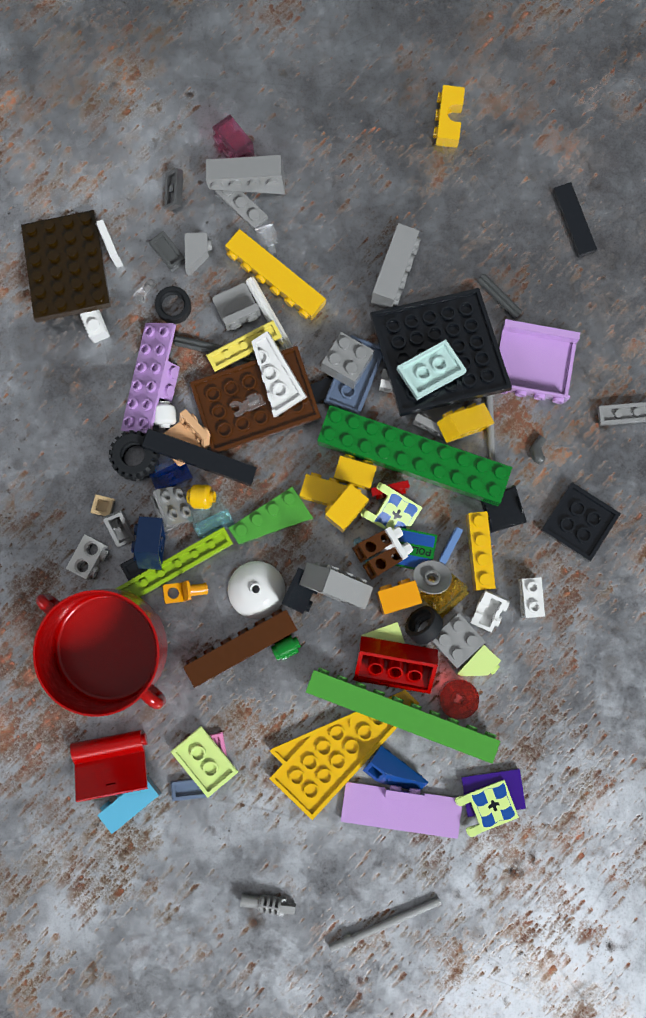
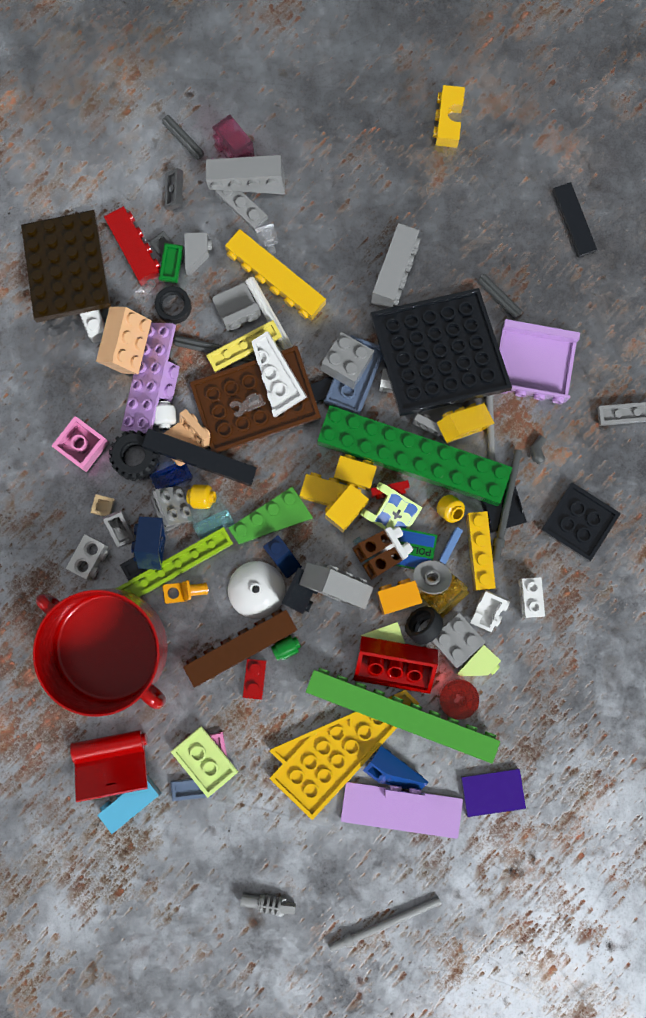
(80, 444): none -> bright pink brick
(109, 243): white tile -> none
(123, 340): none -> light nougat brick
(132, 246): none -> red brick
(171, 263): none -> green tile
(183, 137): none -> dark grey axle
(254, 679): none -> red plate
(282, 556): none -> dark blue slope
(431, 369): light aqua plate -> none
(450, 508): none -> yellow head
(491, 806): yellowish green flag -> none
(499, 541): none -> dark grey bar

